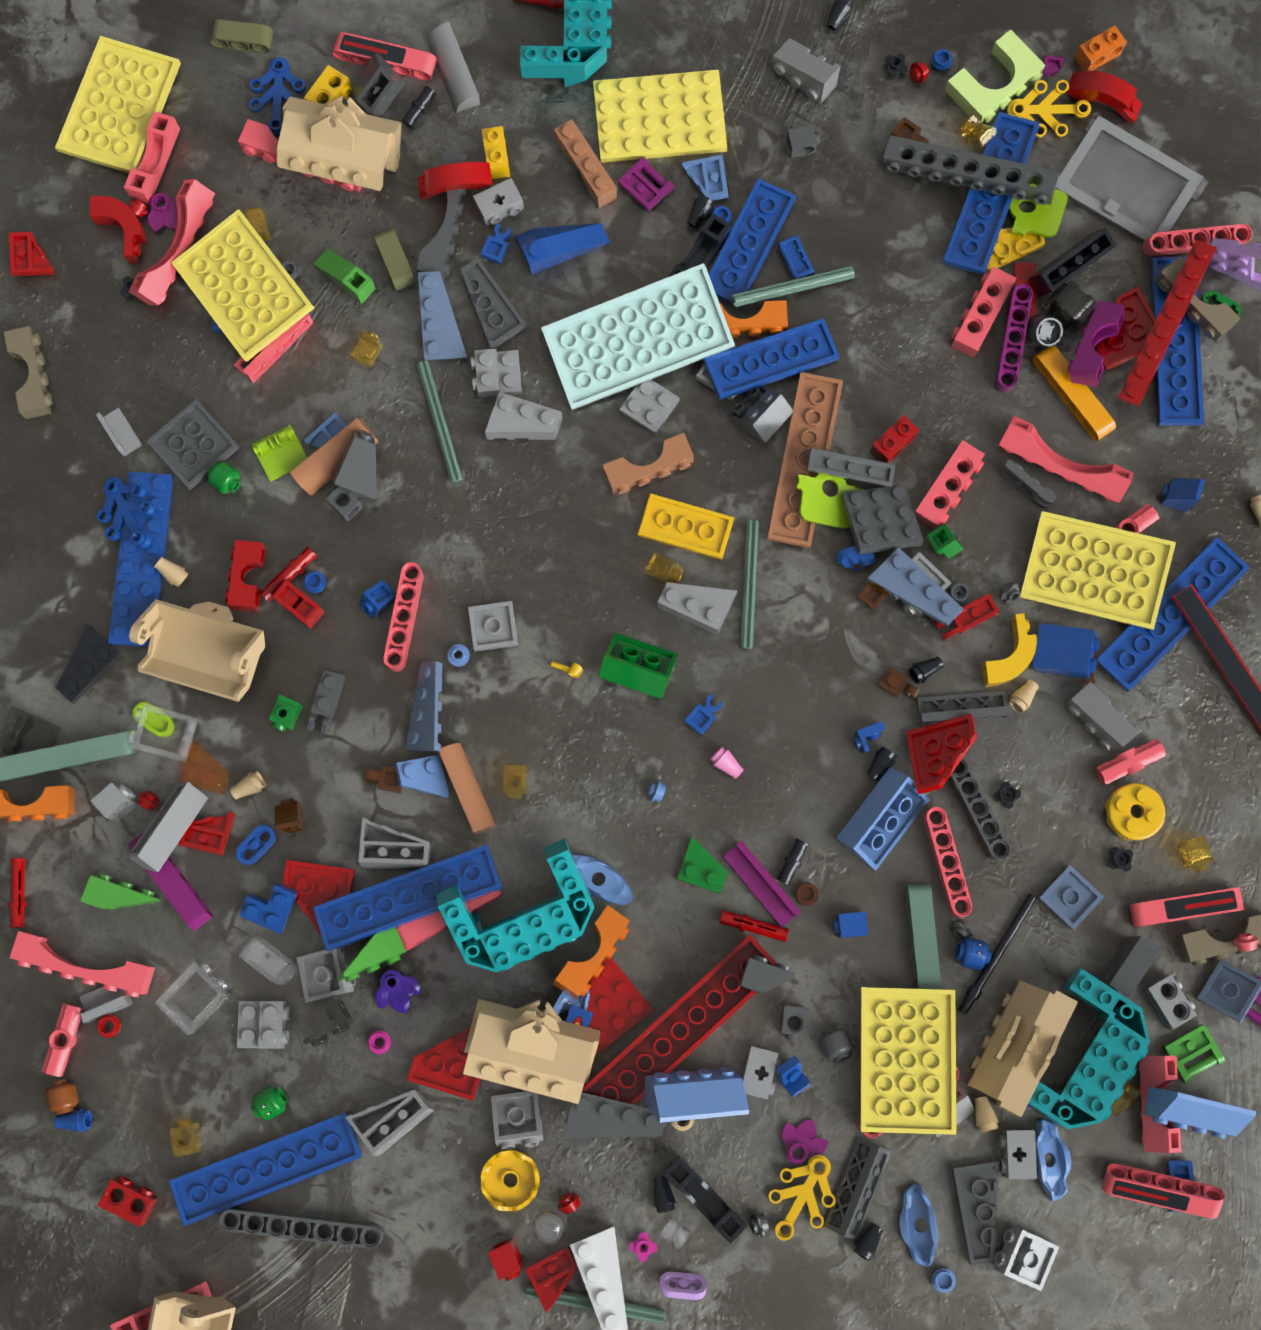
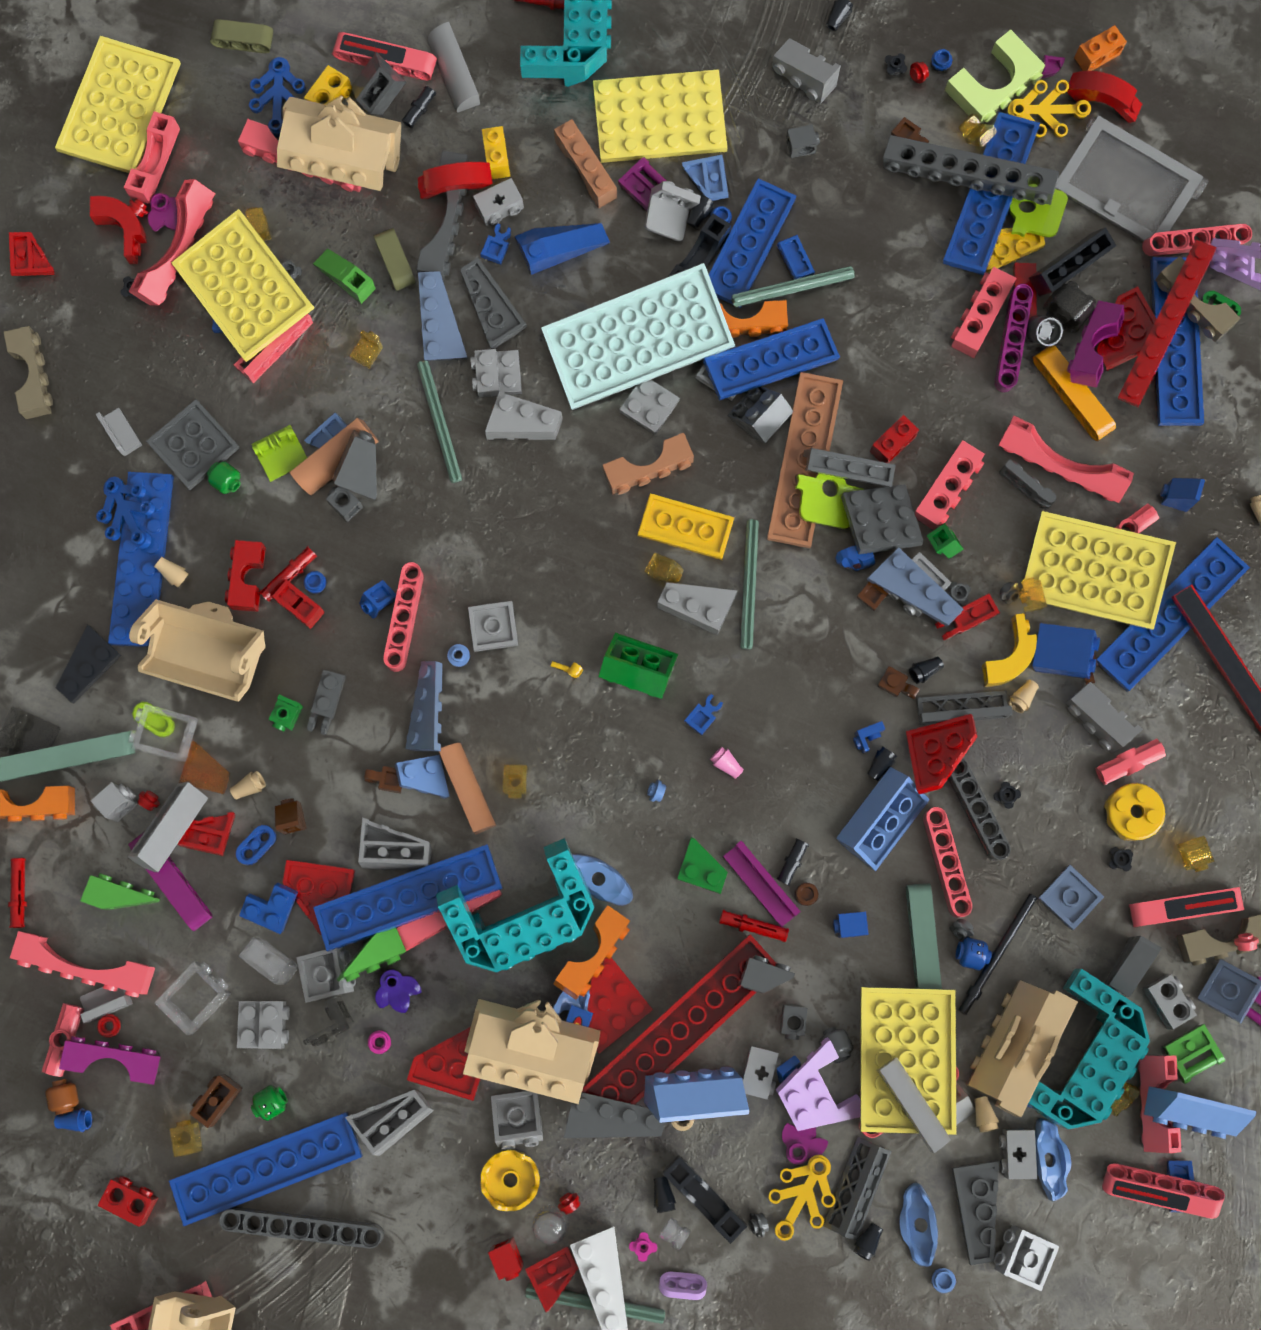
(79, 1055): none -> magenta arch
(216, 1100): none -> reddish brown brick
(669, 210): none -> light grey bracket
(808, 1097): none -> lavender wing
(914, 1105): none -> light grey brick
(1032, 595): none -> clear yellow brick

